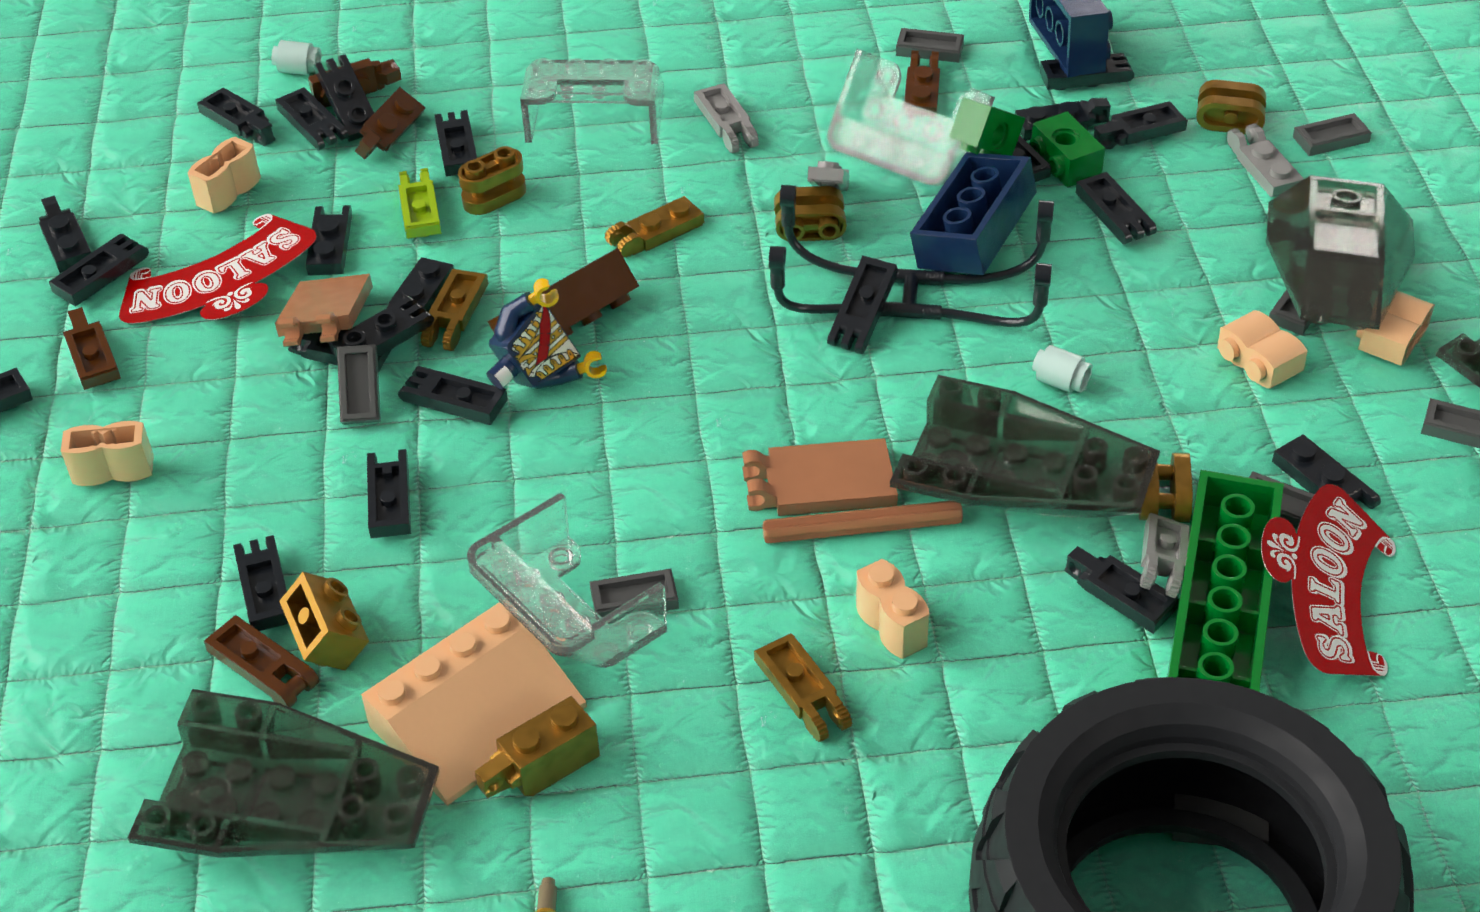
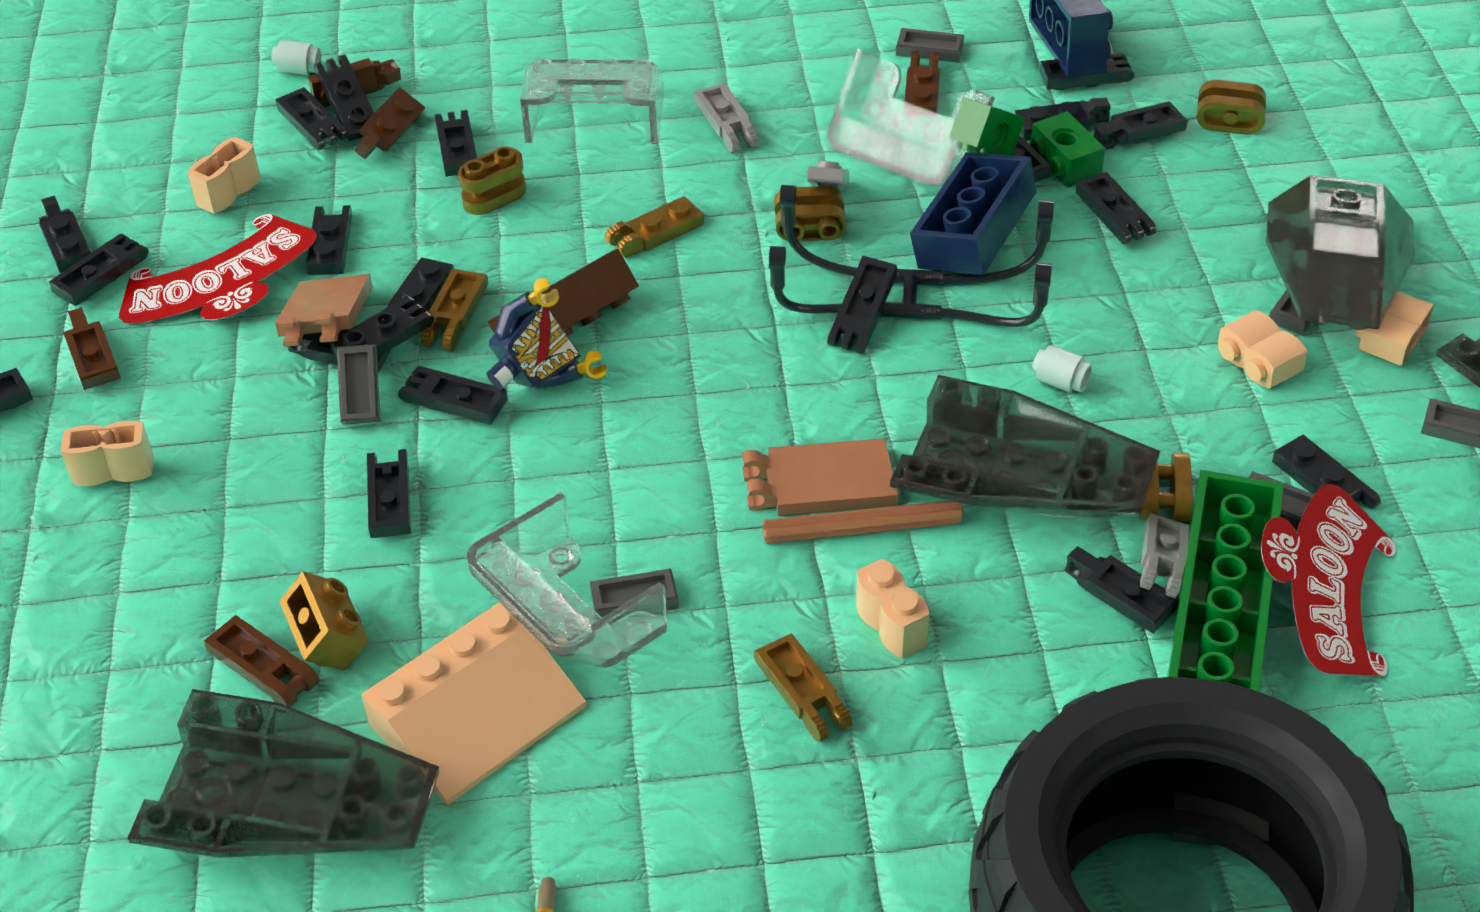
(237, 116): black hinge -> none
(262, 583): black hinge -> none
(419, 205): lime hinge -> none
(541, 751): pearl gold hinge -> none
(1263, 160): light grey hinge -> none
(1331, 134): dark grey tile -> none

